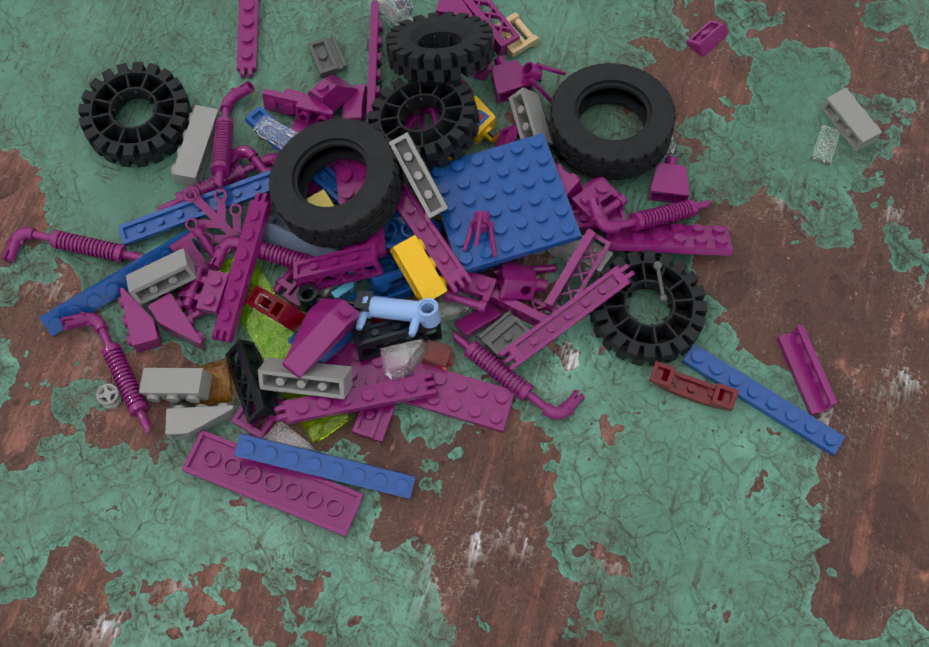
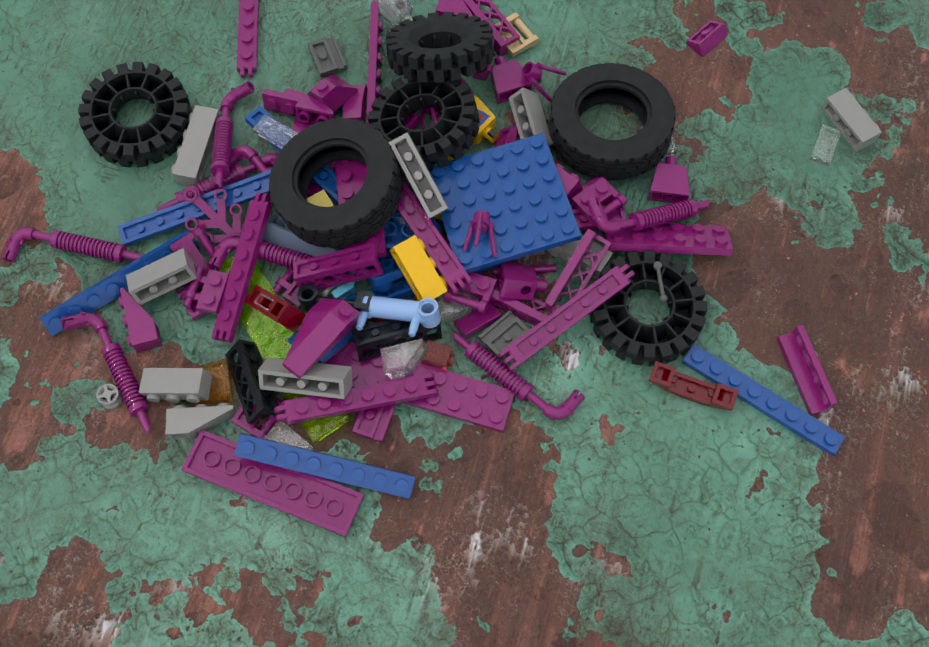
(173, 320): magenta slope -> none

